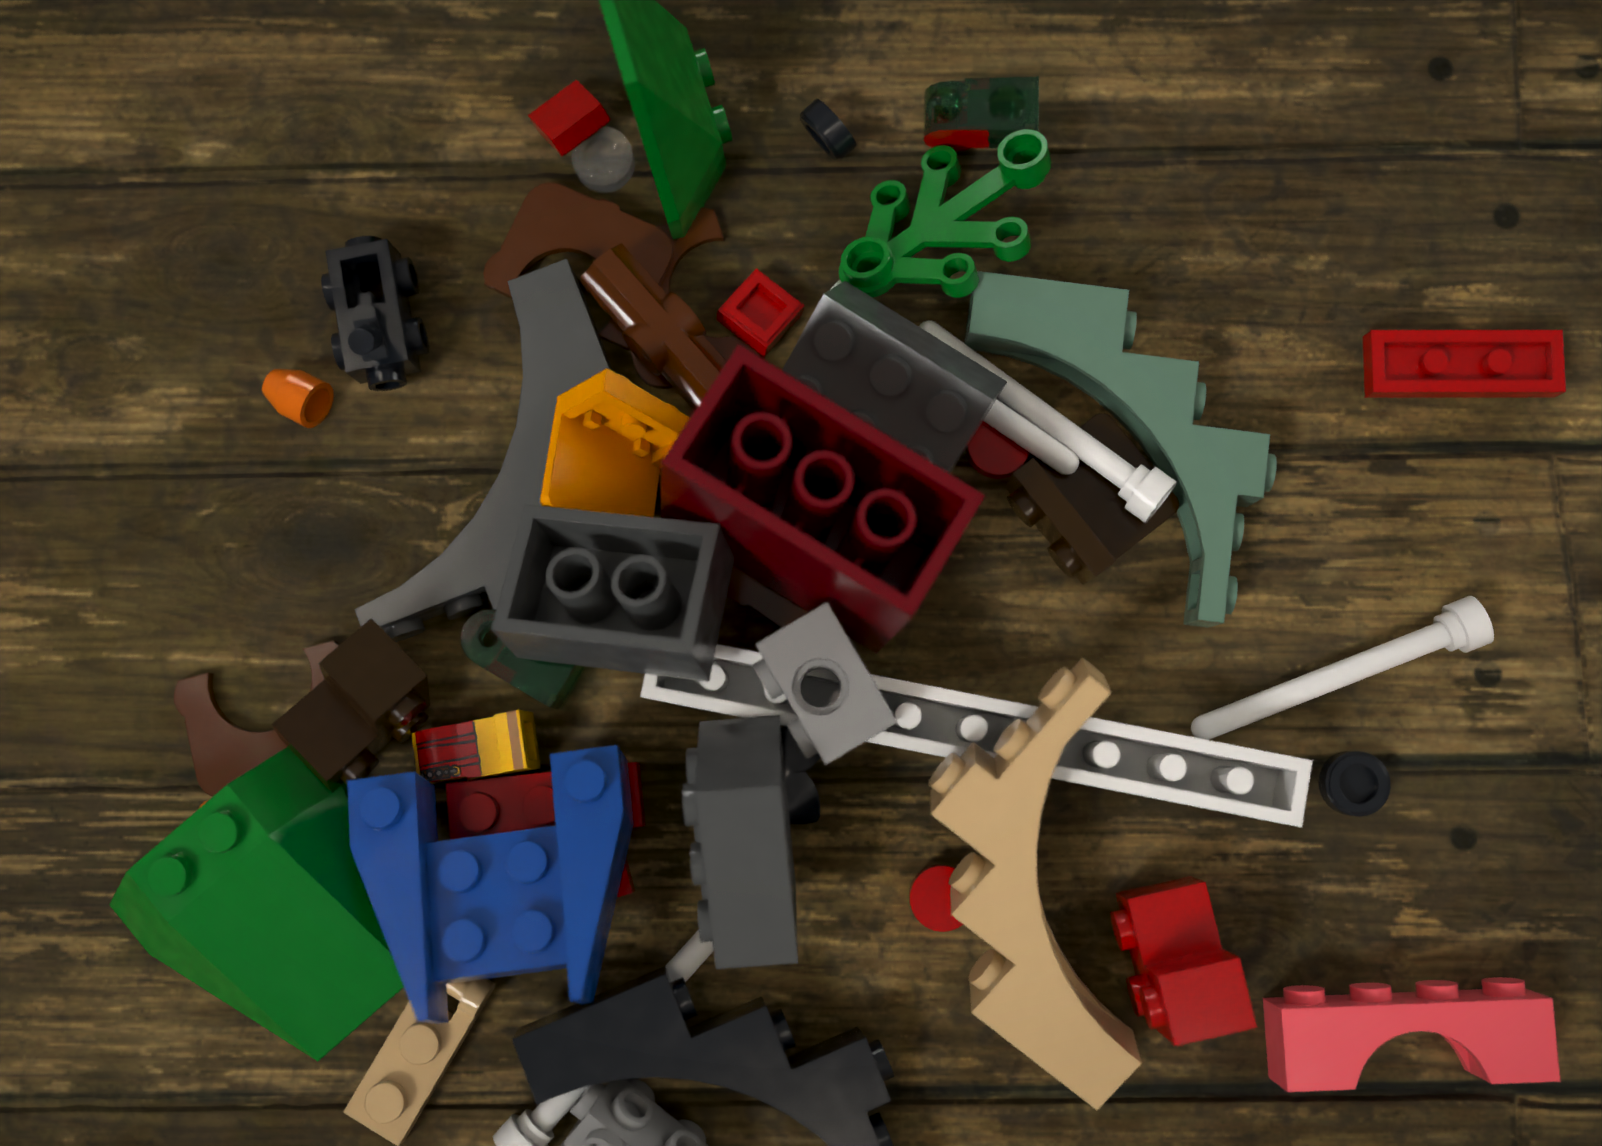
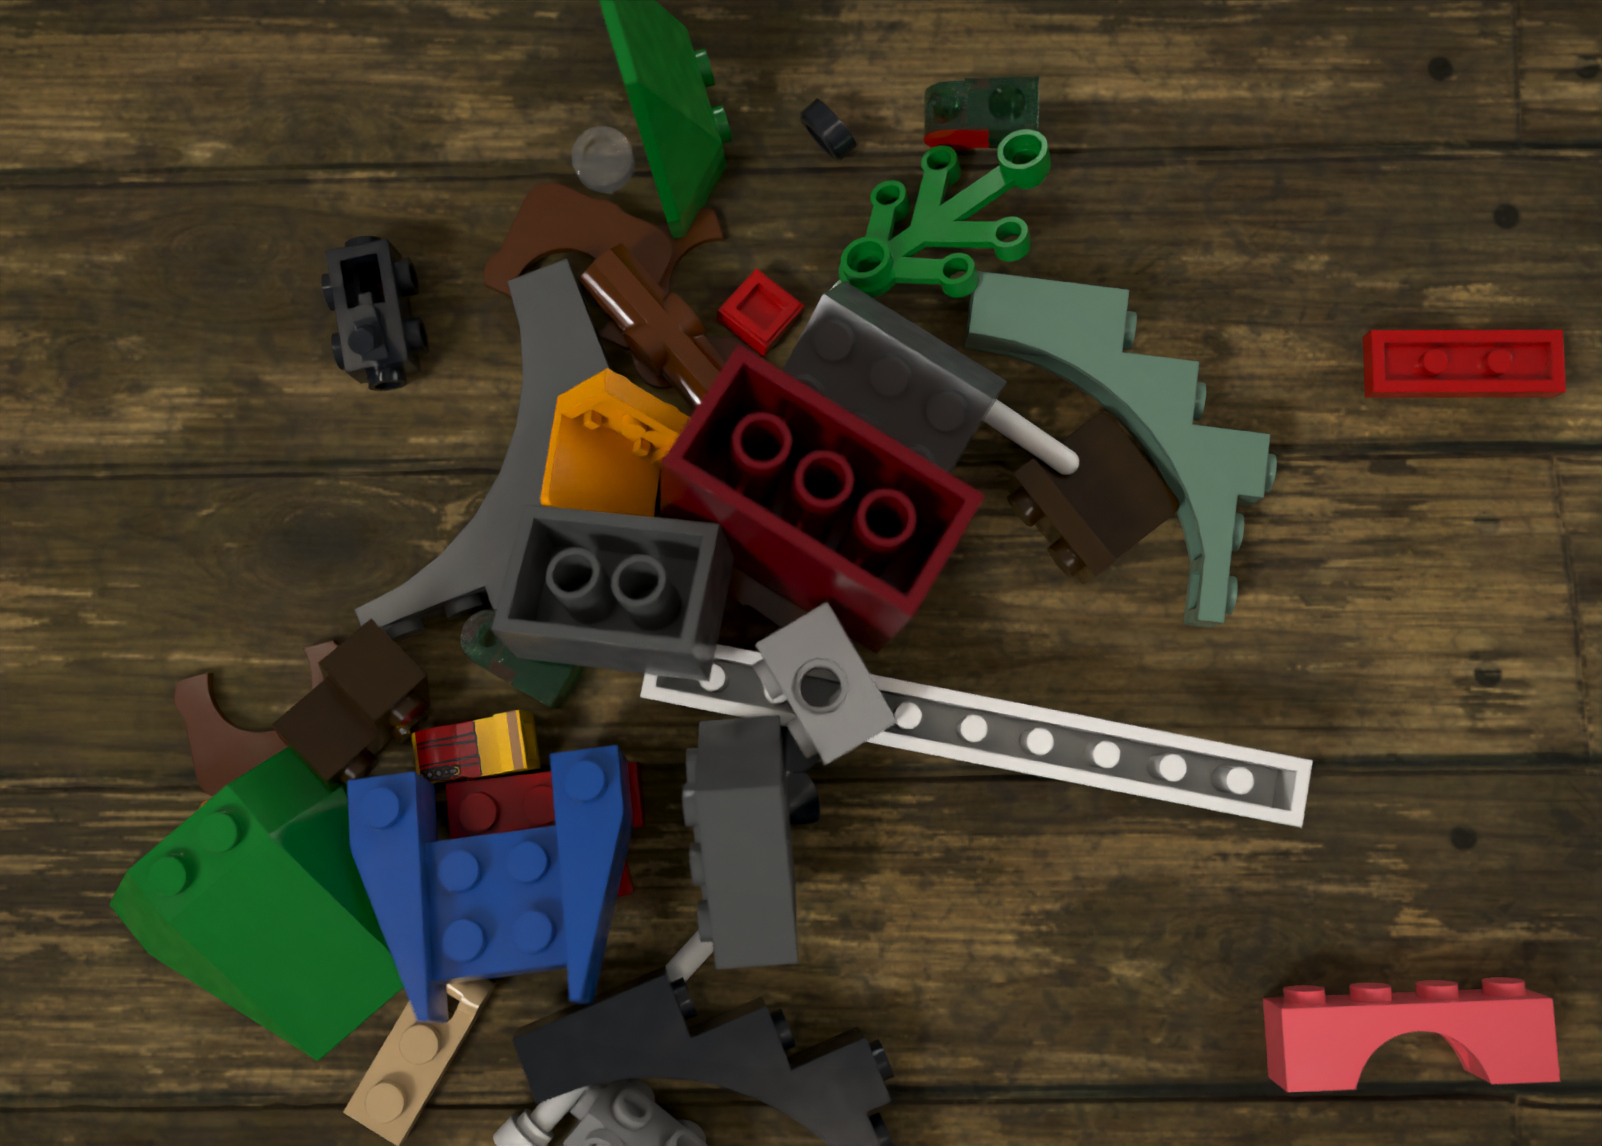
(298, 396): orange hose -> none
(569, 118): red tile -> none
(932, 898): red tile -> none
(994, 453): red tile -> none
(1028, 984): tan arch -> none
(1139, 486): white piece -> none
(1182, 973): red brick -> none
(1354, 783): black tile -> none
(1460, 626): white piece -> none

